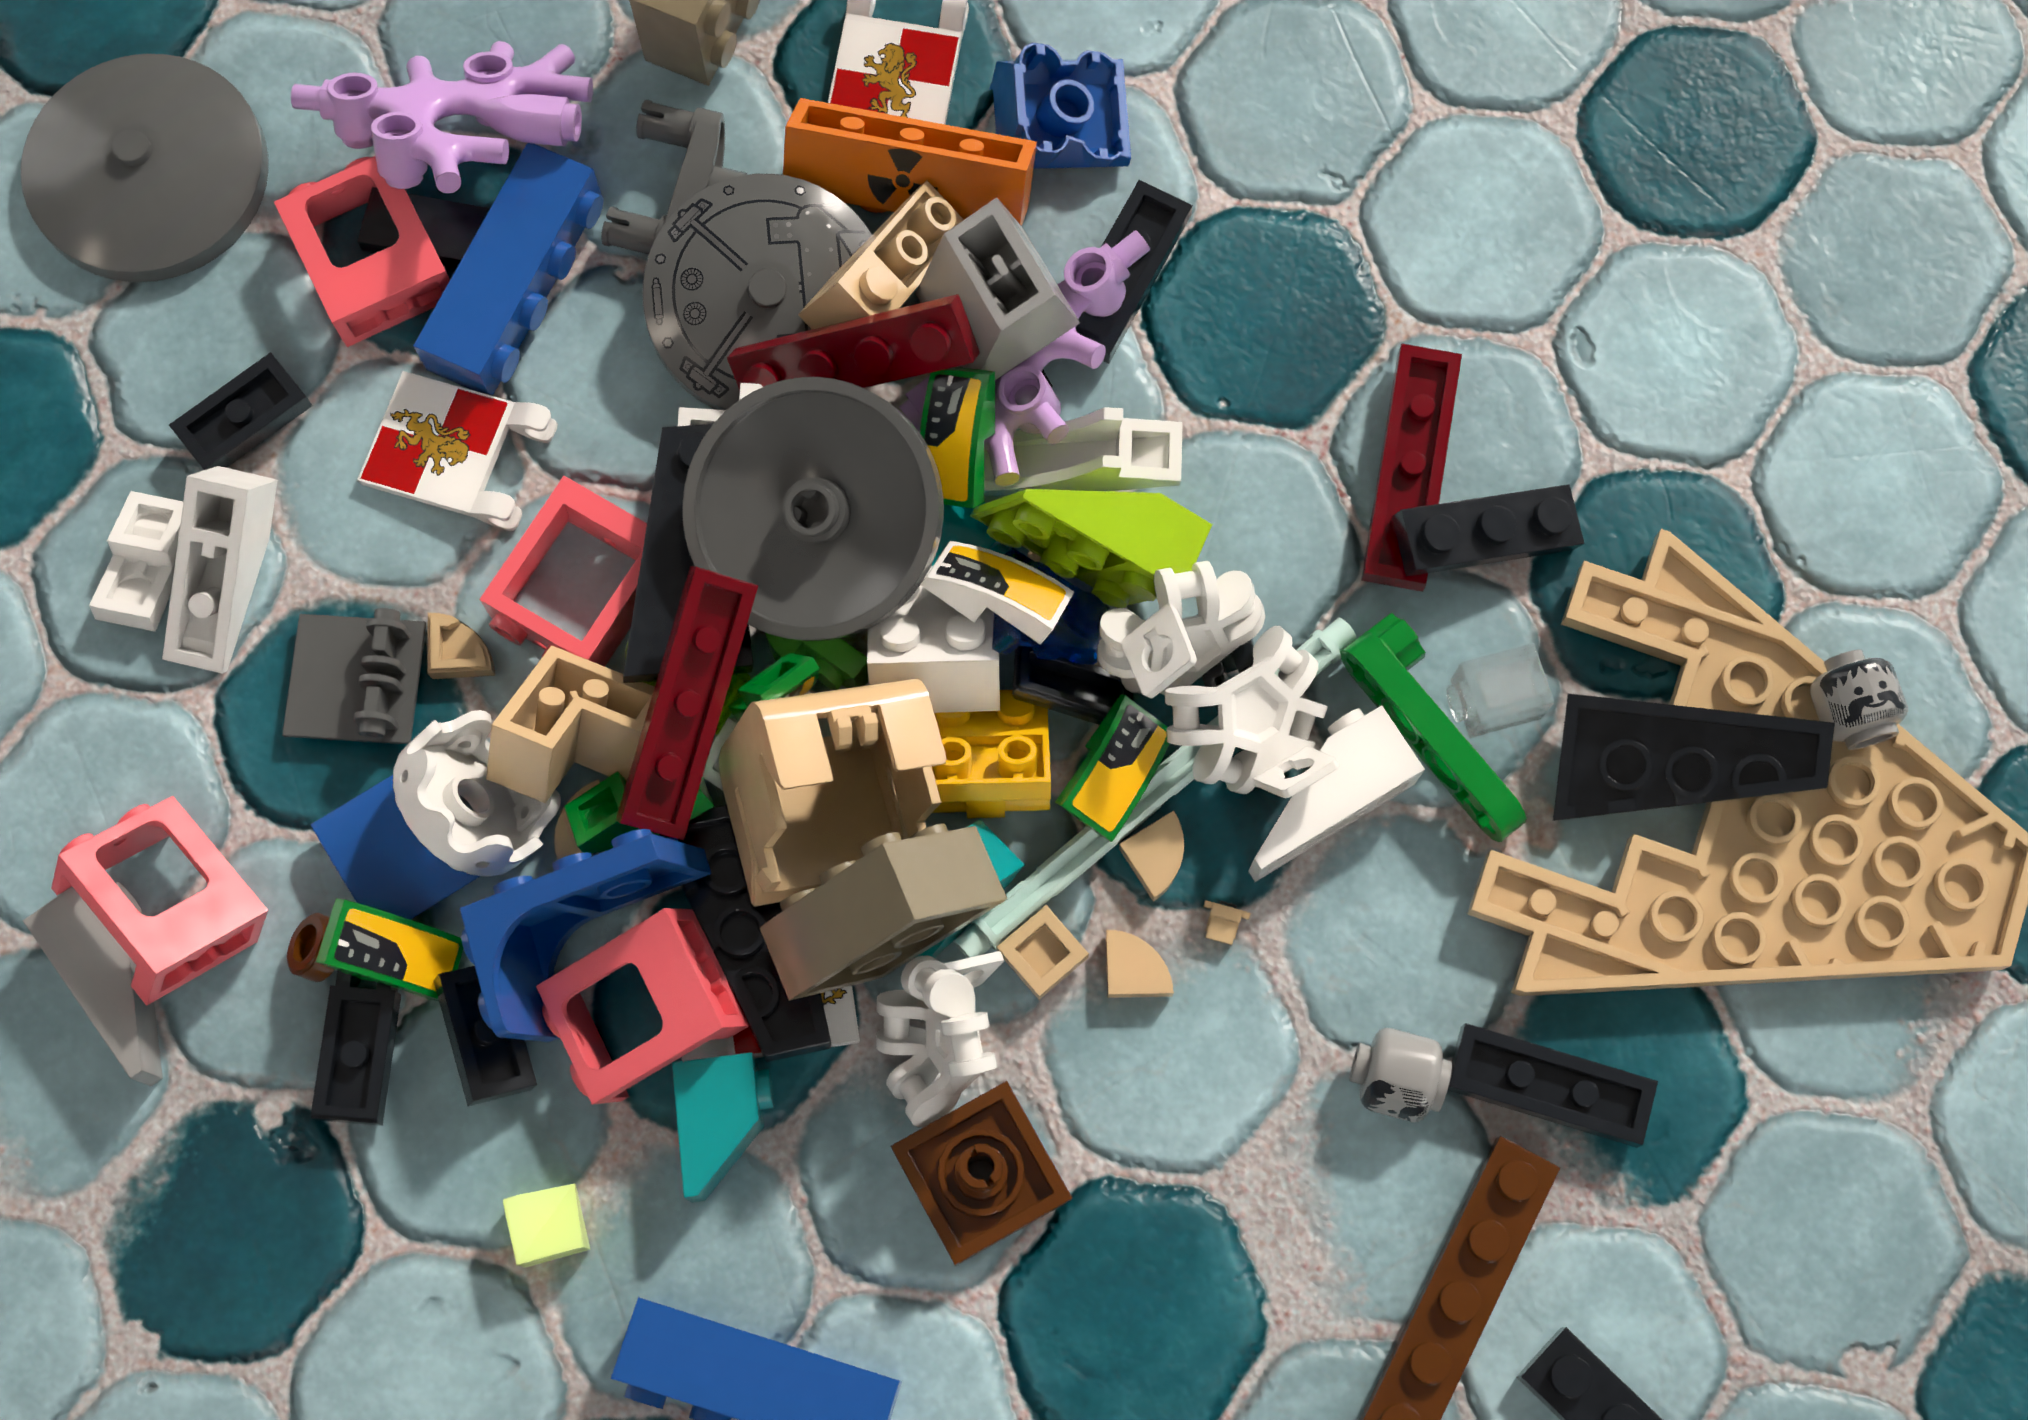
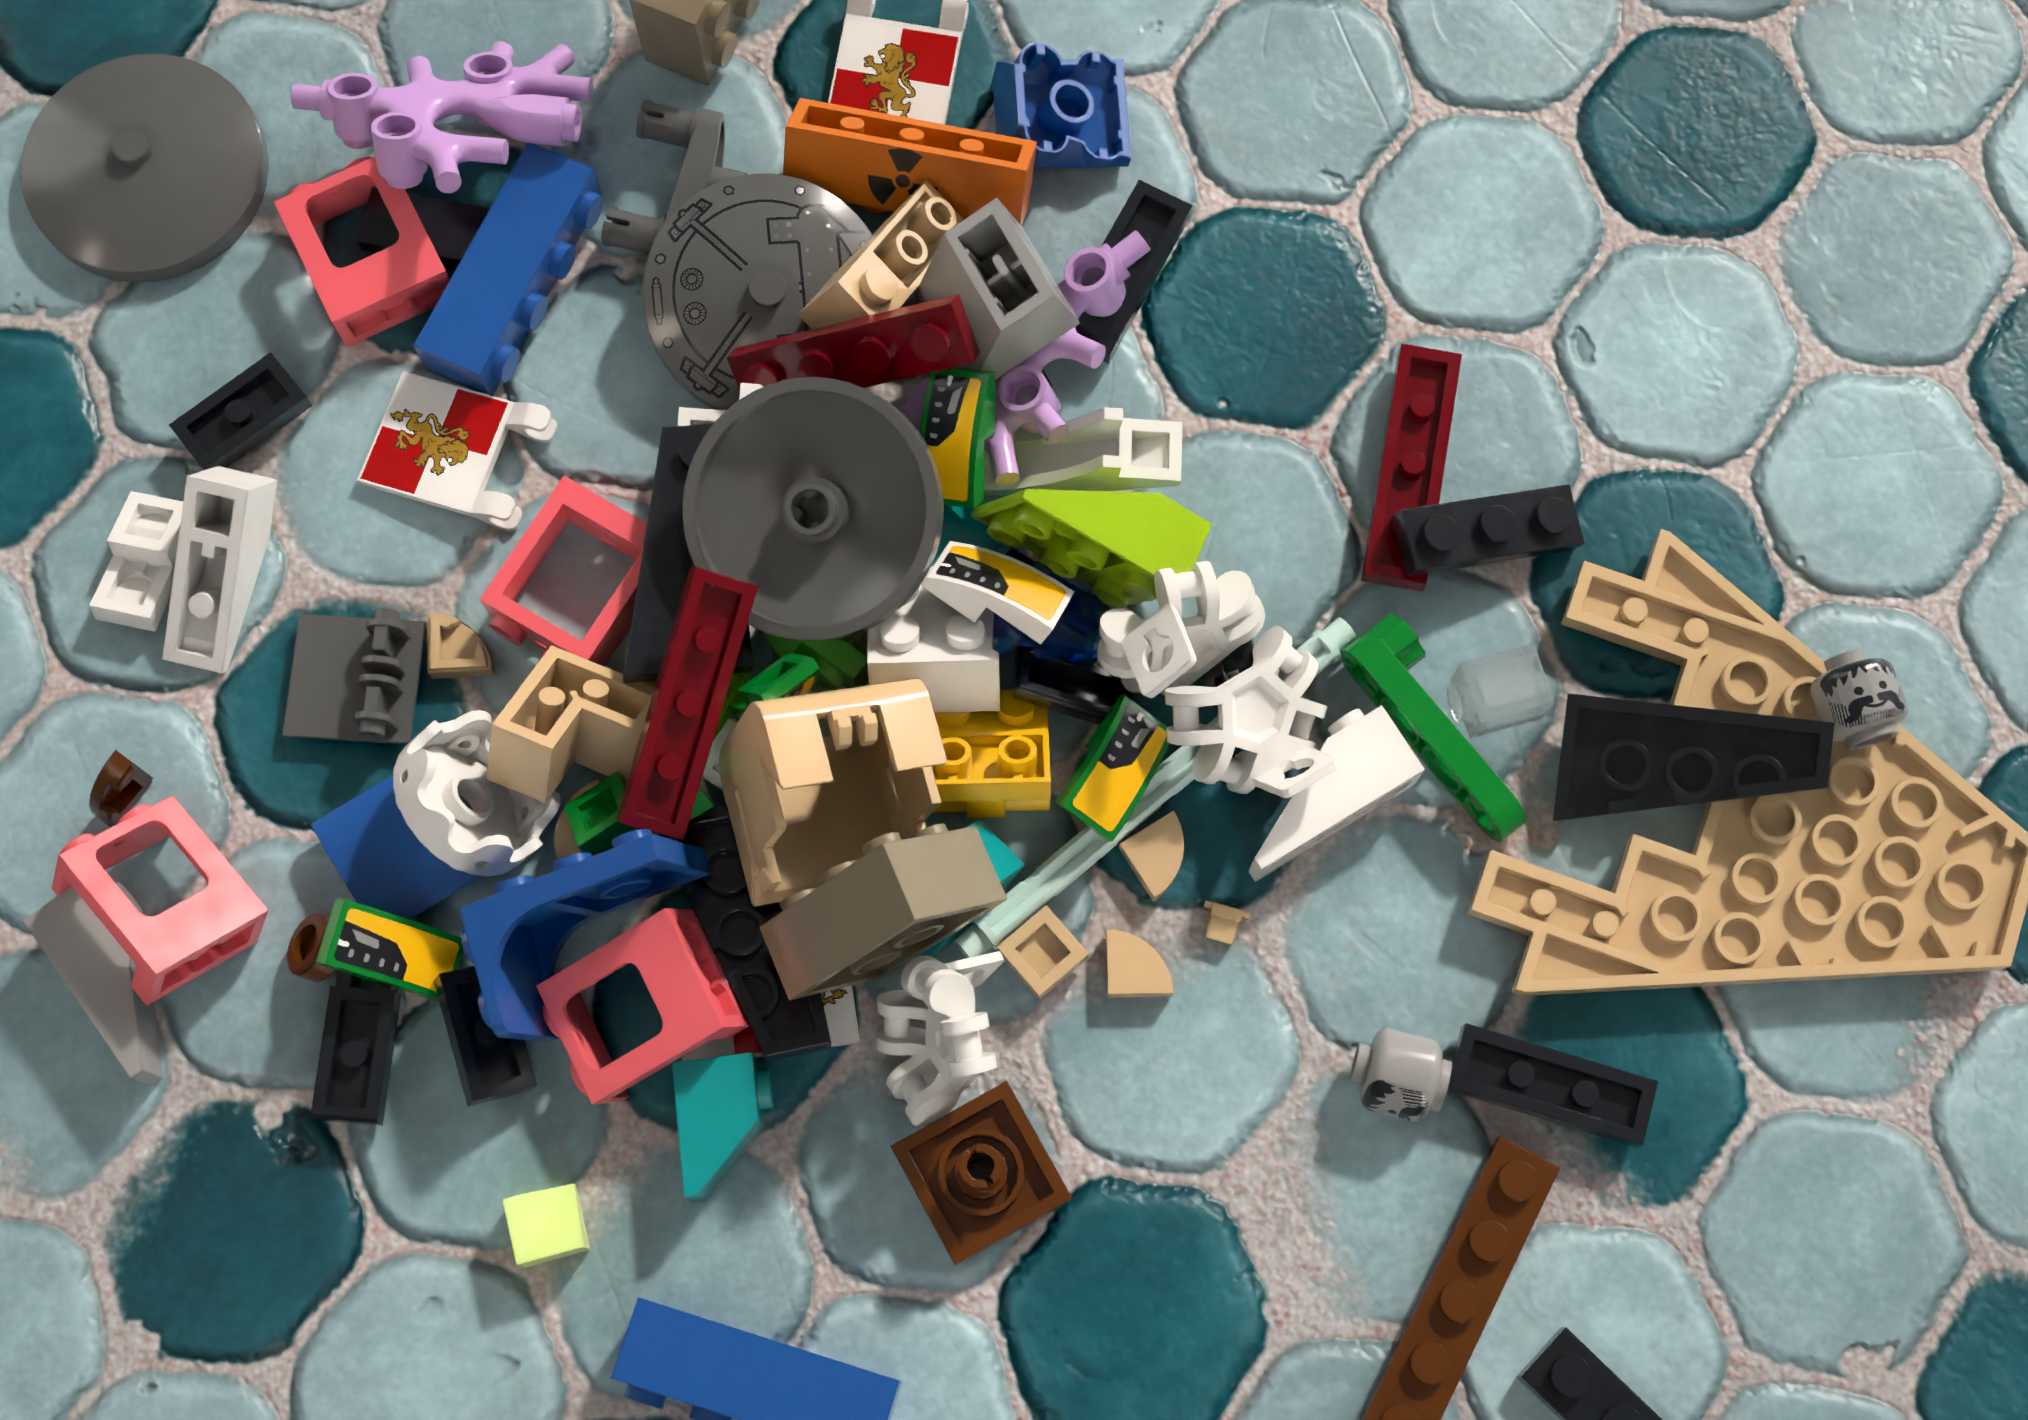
(117, 788): none -> reddish brown tile

